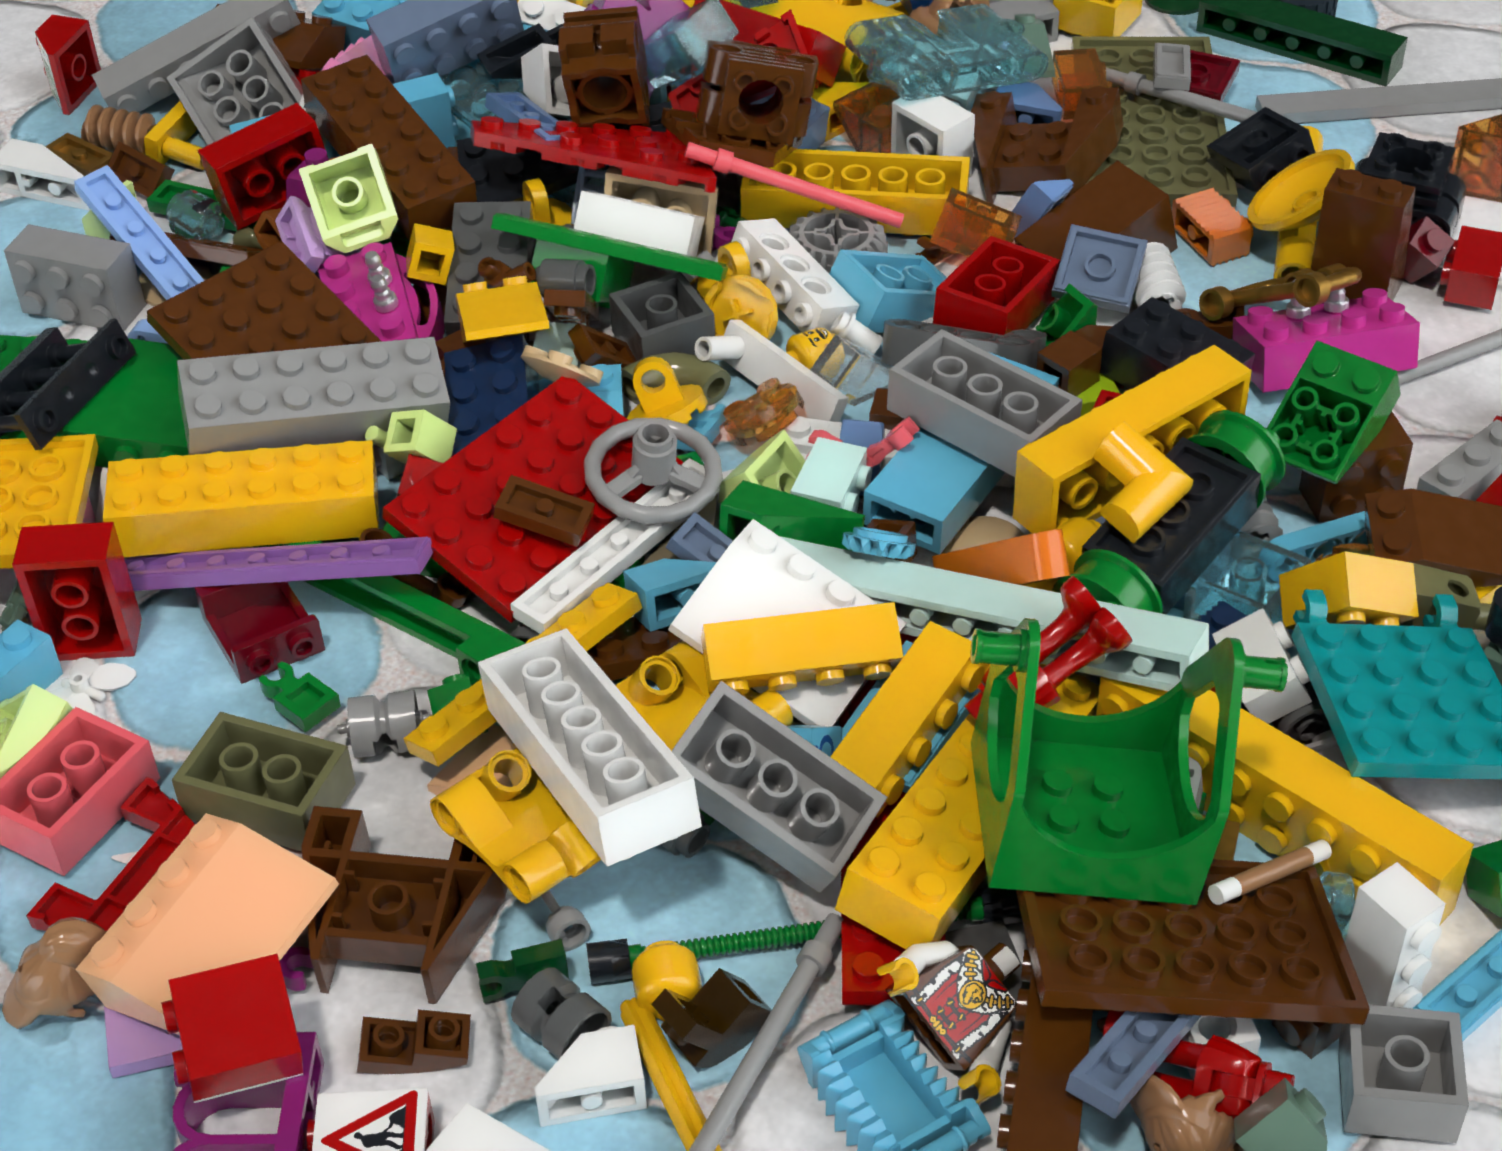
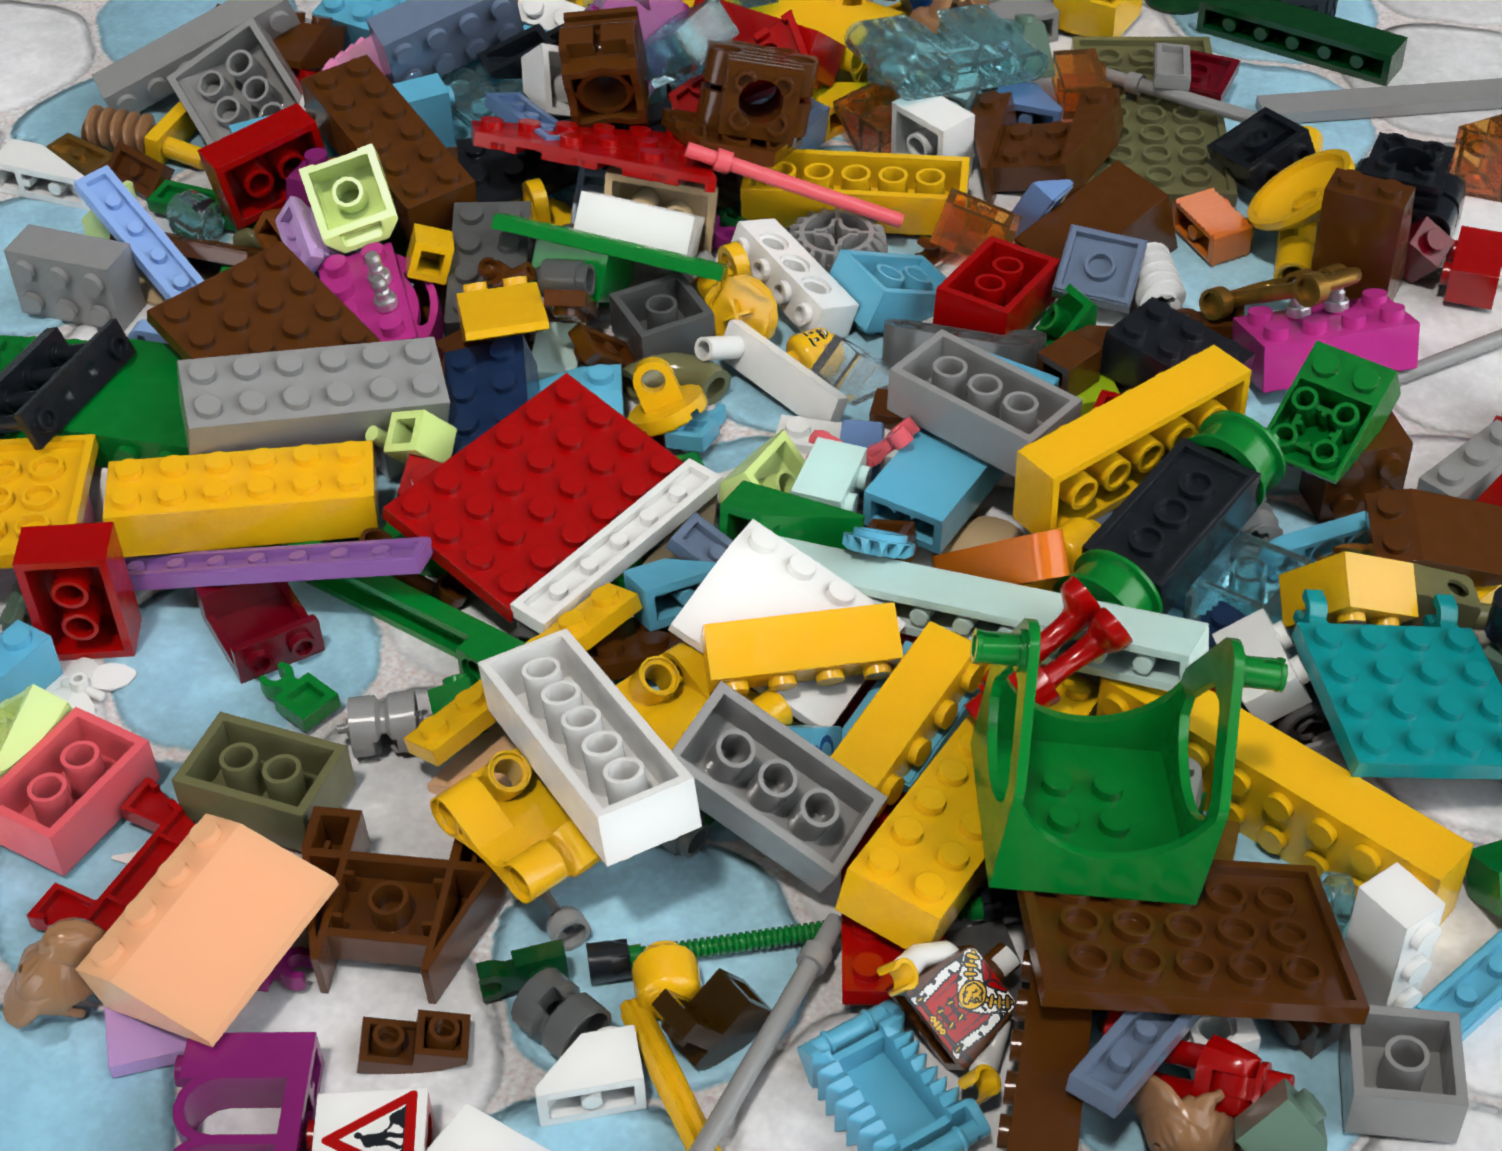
(68, 59): red slope -> none
(233, 1028): red piece -> none
(544, 510): reddish brown plate -> none
(557, 364): tan dish -> none
(653, 465): light grey piece -> none
(763, 412): clear orange plate -> none
(852, 330): white pin -> none
(1149, 478): yellow brick -> none
(1269, 872): medium nougat bar -> none

